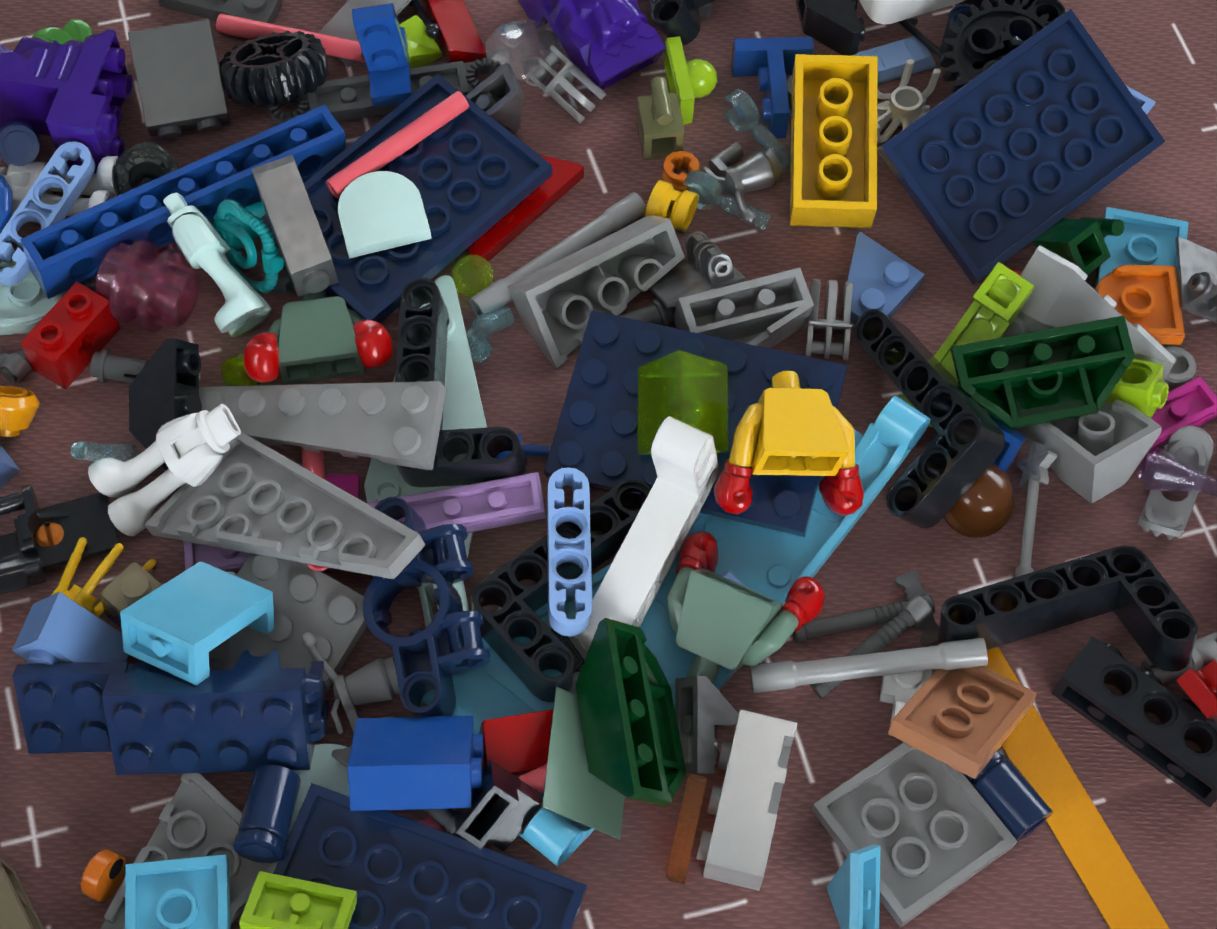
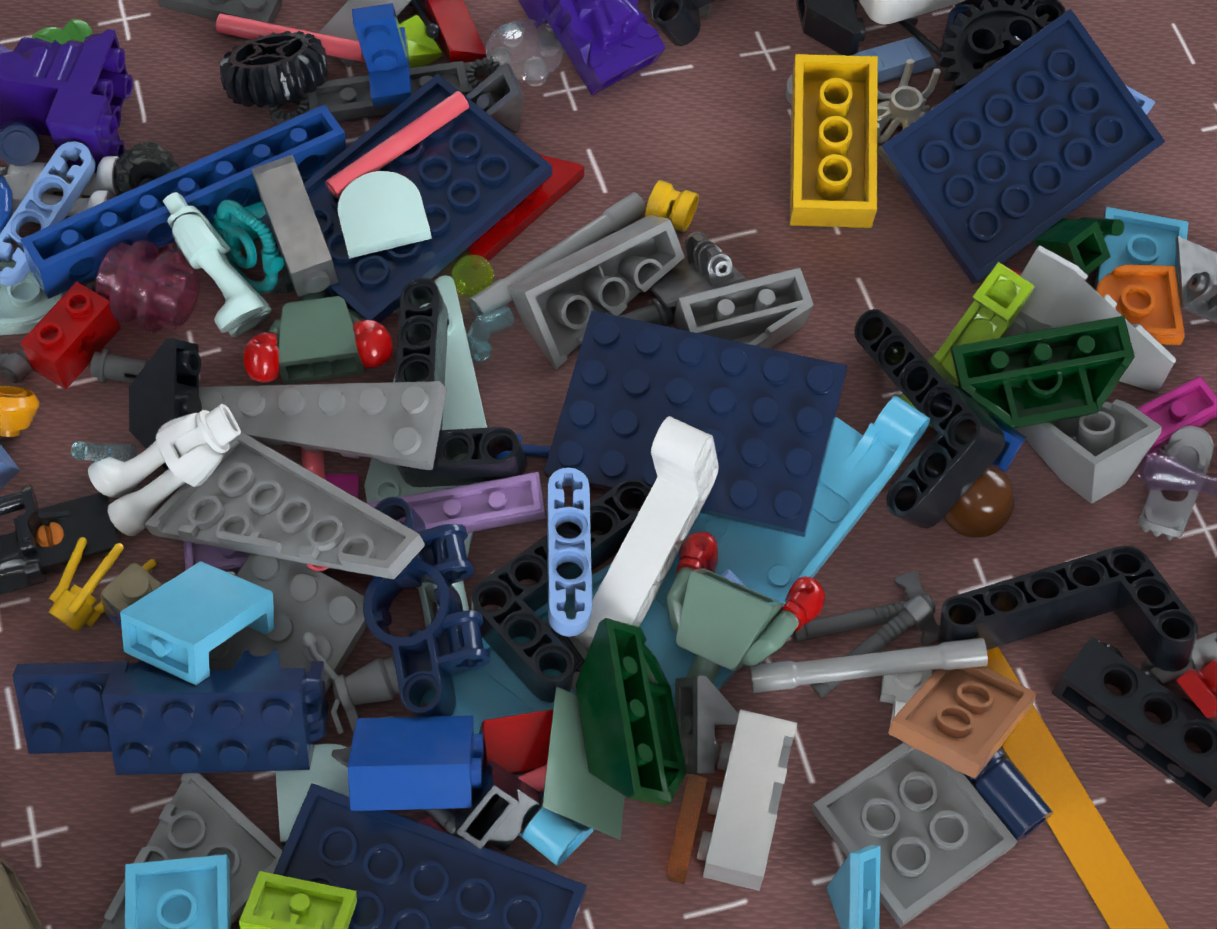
(67, 633): medium blue brick -> none
(103, 875): orange tile -> none
(179, 79): dark grey slope -> none
(234, 372): clear neon green plate -> none
(267, 814): dark blue piece -> none
(562, 82): light grey arm -> none
(659, 121): olive brick -> none
(679, 160): orange bush -> none
(686, 390): clear neon green slope -> none
(689, 79): lime tile -> none
(710, 195): clear light blue piece -> none
(746, 115): clear light blue piece -> none
(753, 173): flat silver piece -> none
(770, 61): blue bracket -> none
(792, 435): yellow torso -> none
(829, 323): light grey arm -> none
(880, 279): medium blue wing -> none
(1034, 473): light grey piece -> none
(1142, 387): lime brick -> none
(1182, 370): light grey tile -> none

